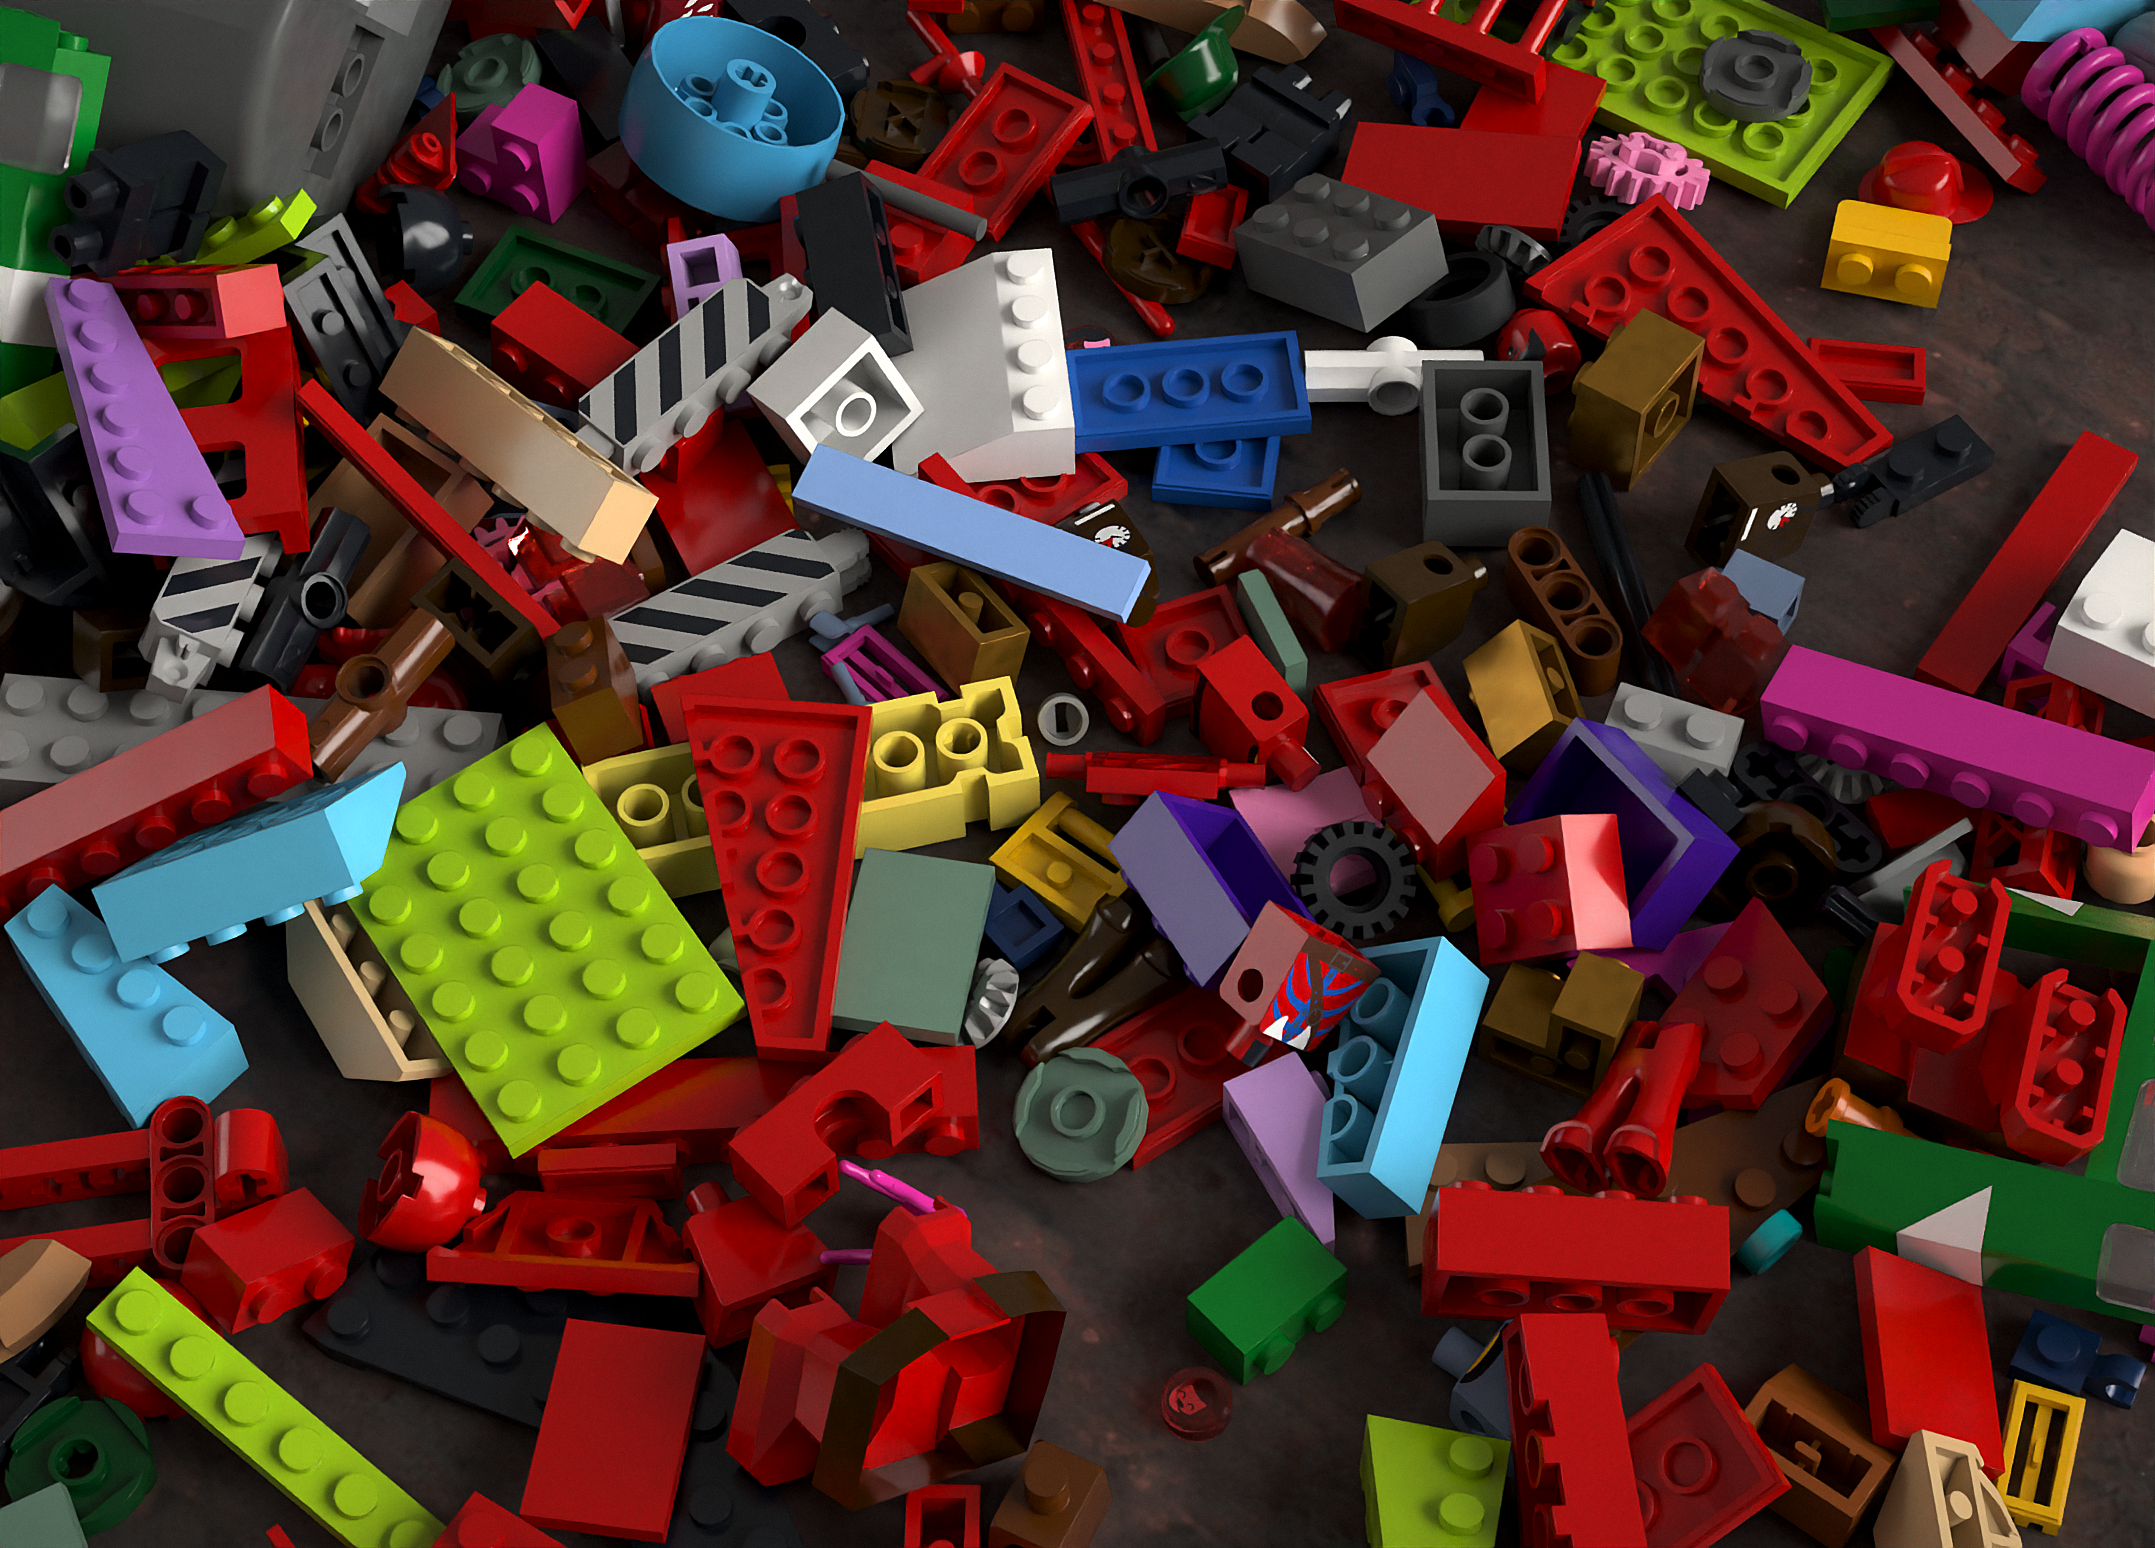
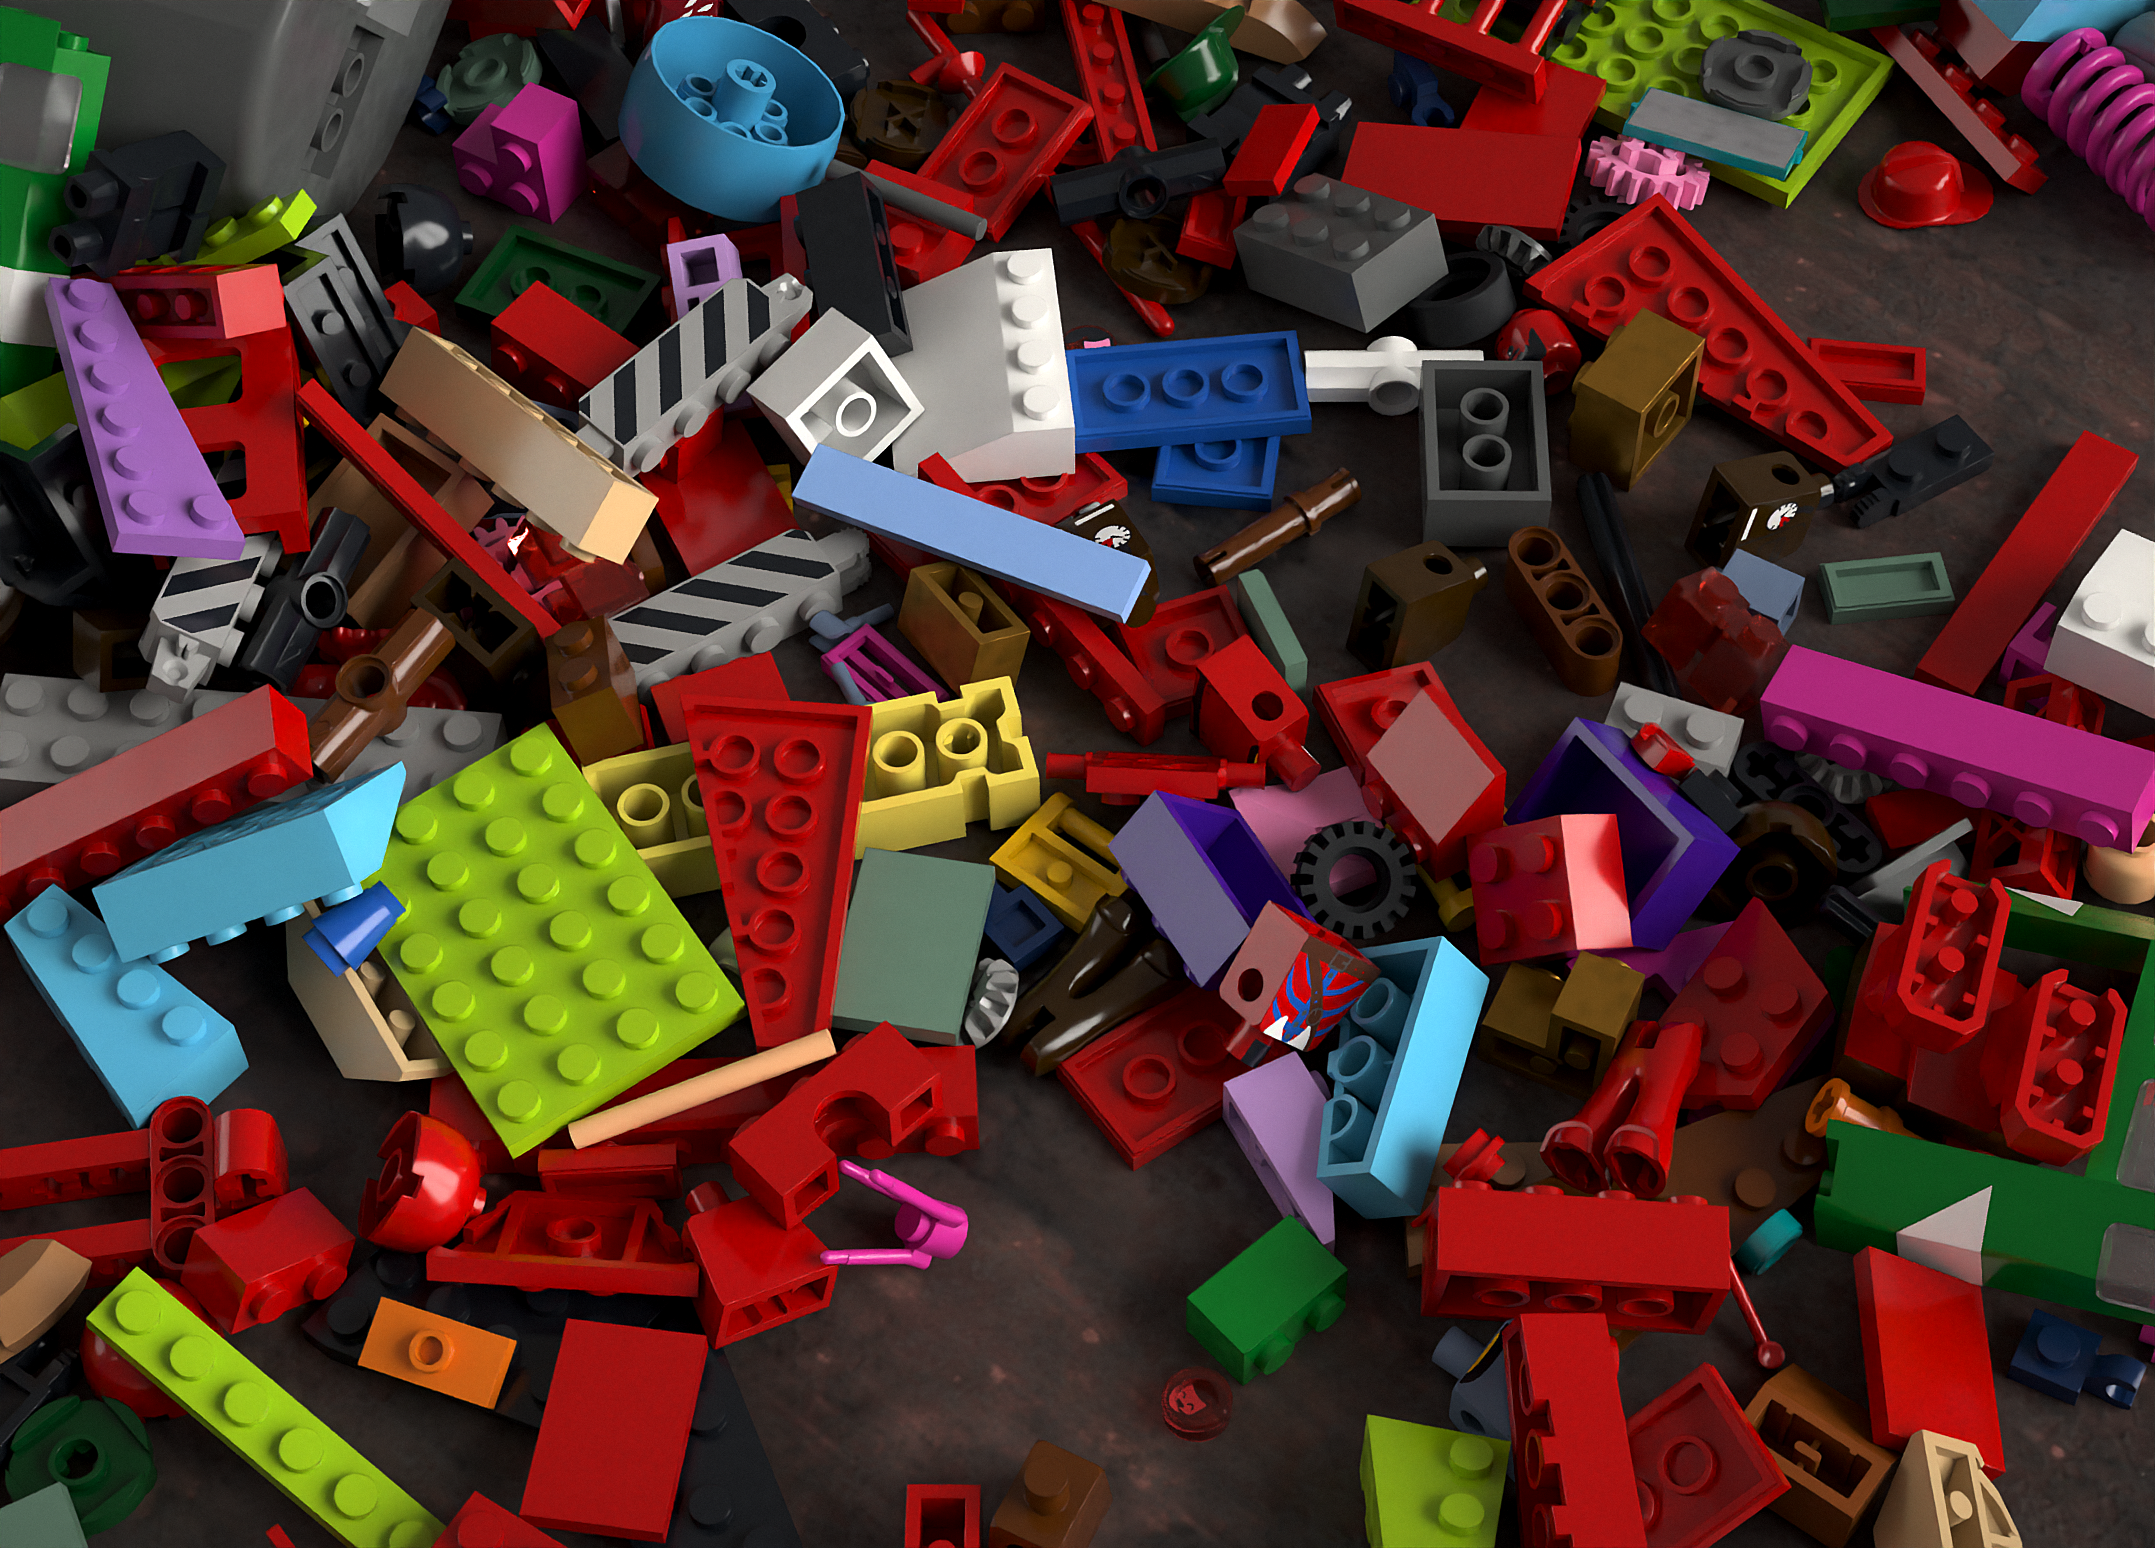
(353, 928): none -> blue cone
(419, 157): red hinge -> none
(437, 1353): none -> orange plate
(702, 1089): none -> light nougat bar
(917, 1389): red piece -> none
(1075, 715): light grey hinge -> none
(1080, 1115): sand green tile -> none
(1271, 150): none -> red tile
(1308, 585): clear red plant -> none
(1472, 1161): none -> red plate
(1522, 694): pearl gold brick -> none
(1662, 751): none -> red tile
(1715, 133): none -> flat silver piece
(1767, 1353): none -> red hinge
(1885, 588): none -> sand green tile
(1888, 253): yellow bracket -> none
(2023, 1507): yellow tile -> none

